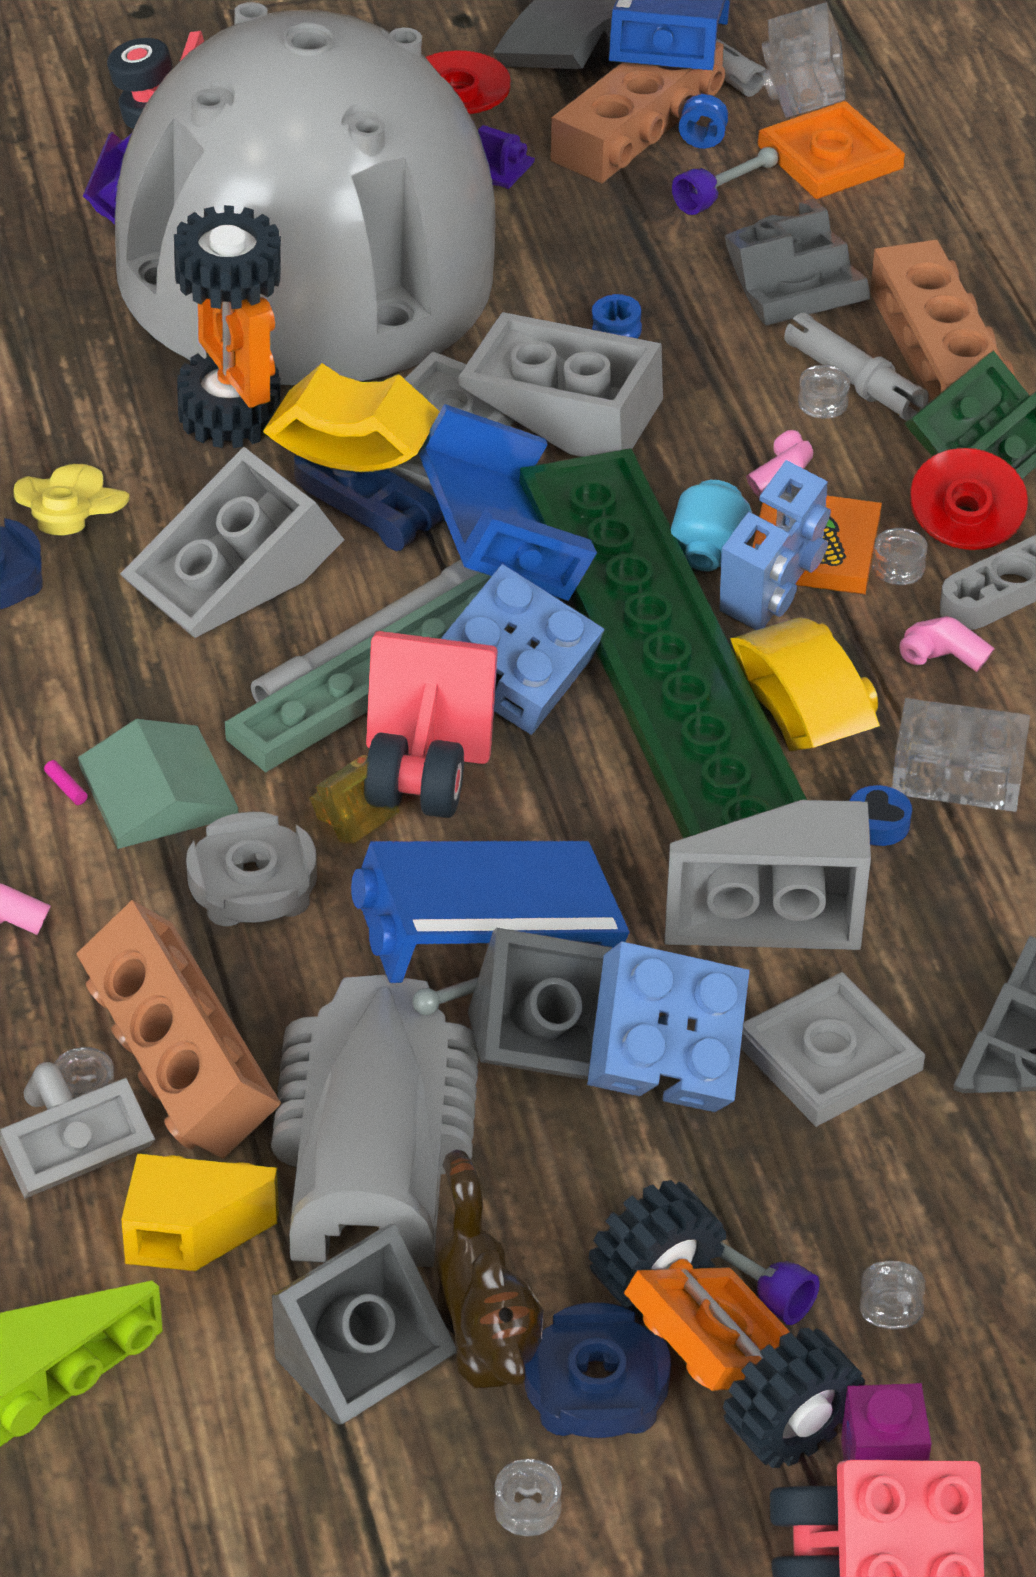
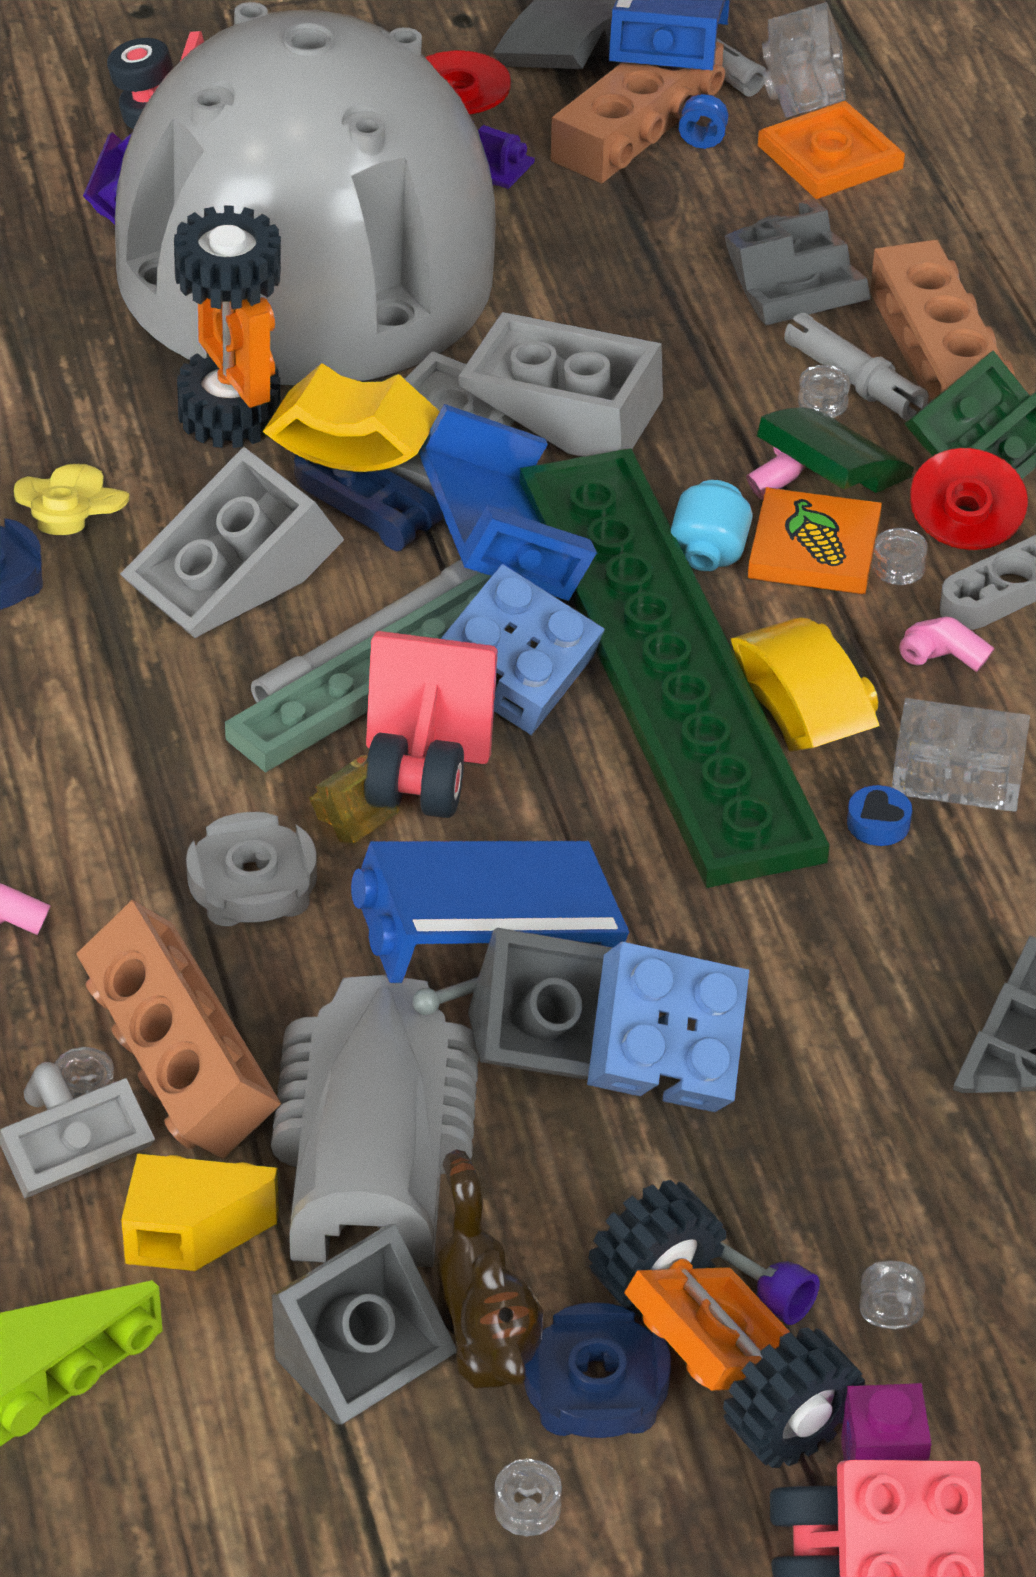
(65, 782): dark pink piece -> none
(155, 781): sand green slope -> none
(621, 309): blue bush -> none
(705, 193): dark purple hinge -> none
(765, 577): medium blue piece -> none
(773, 879): light grey slope -> none
(830, 1049): light grey tile -> none
(832, 449): none -> dark green slope

